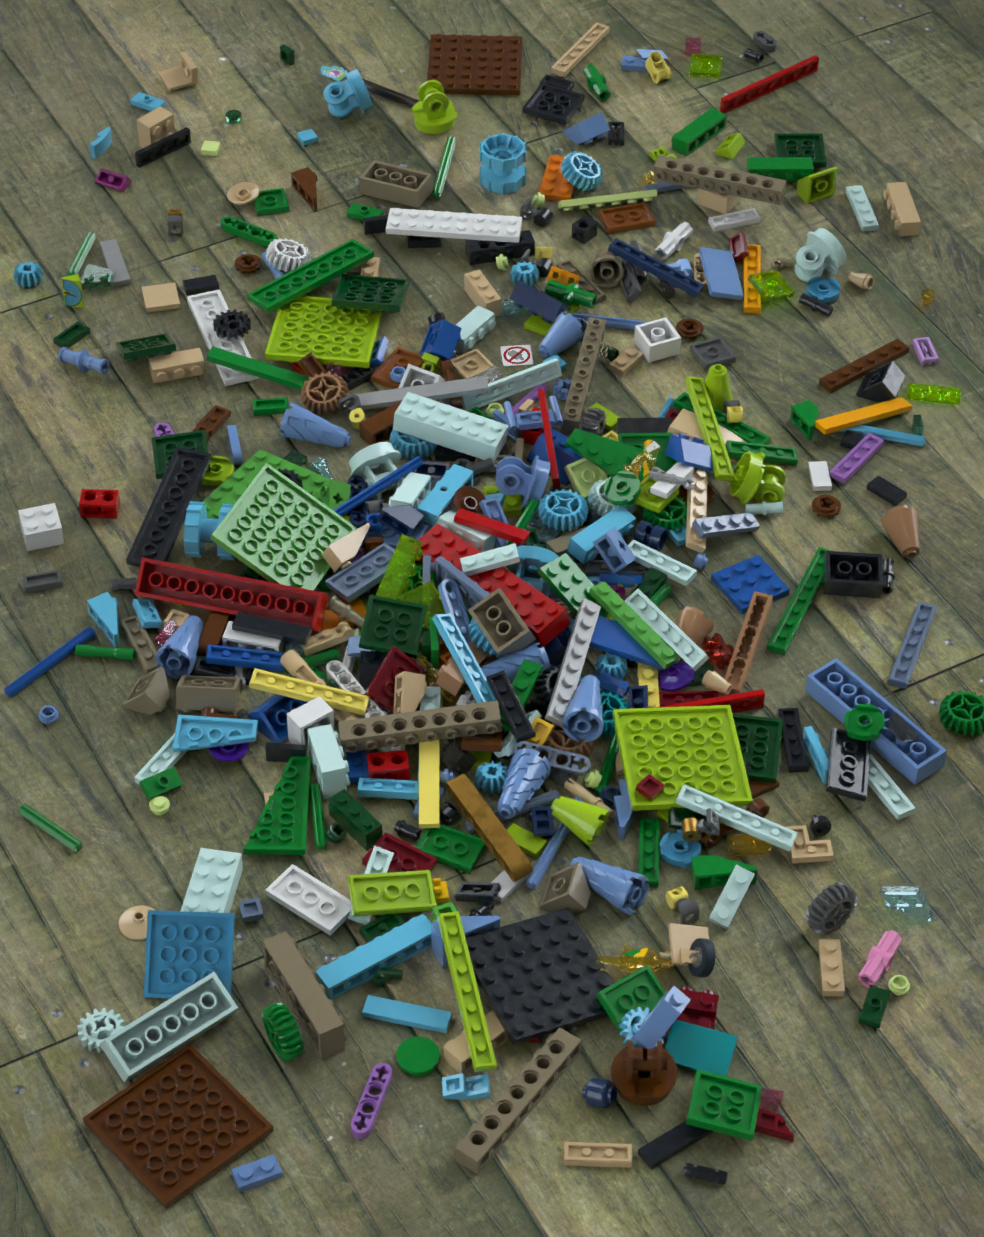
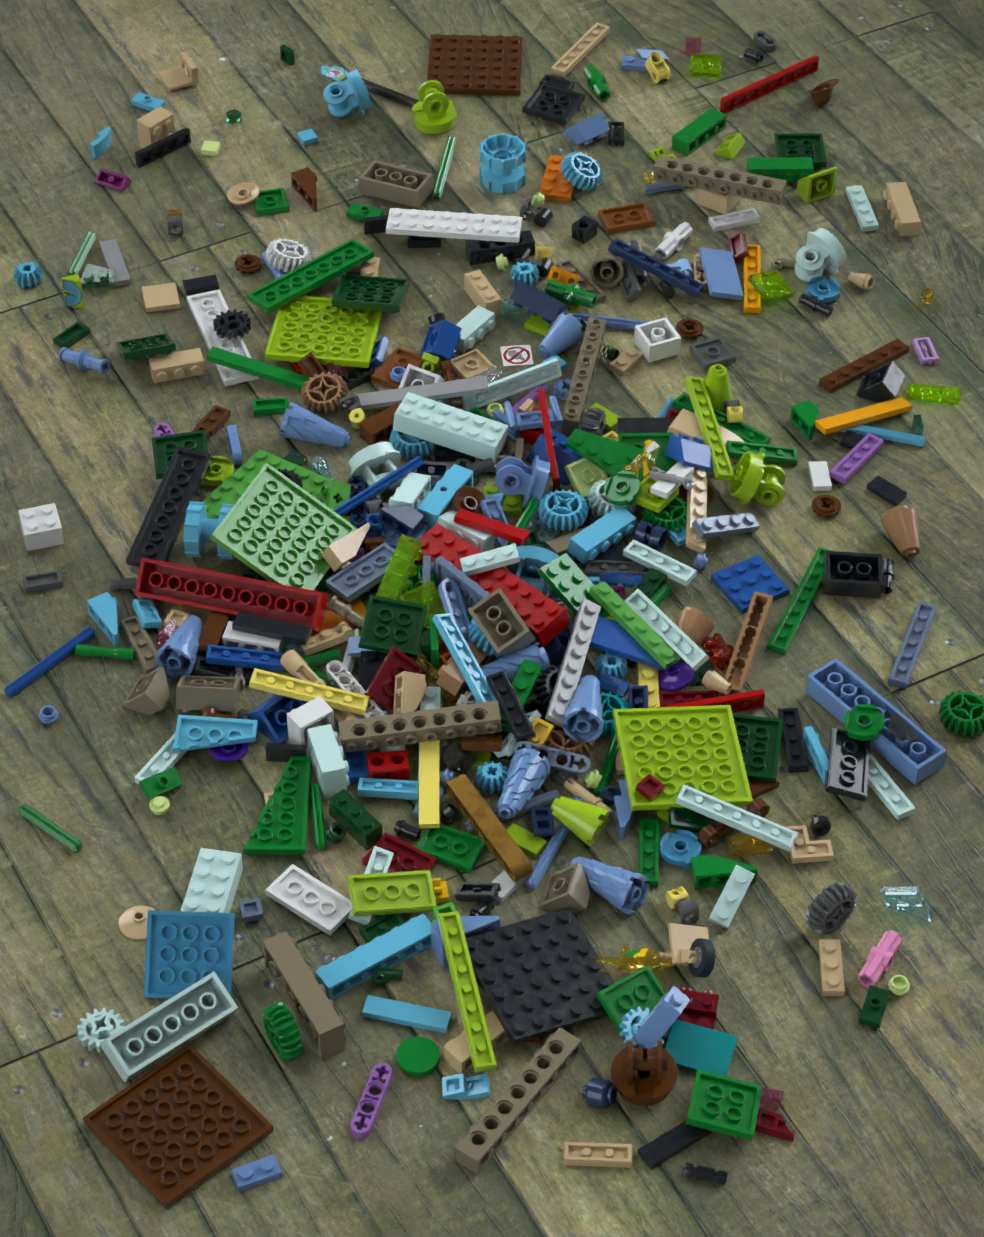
(99, 503): red brick -> none
(232, 226): green beam -> none
(600, 201): yellowish green plate -> none
(614, 550): medium blue brick -> none
(693, 829): leg -> none
(764, 508): light aqua pin -> none
(823, 92): none -> reddish brown piece

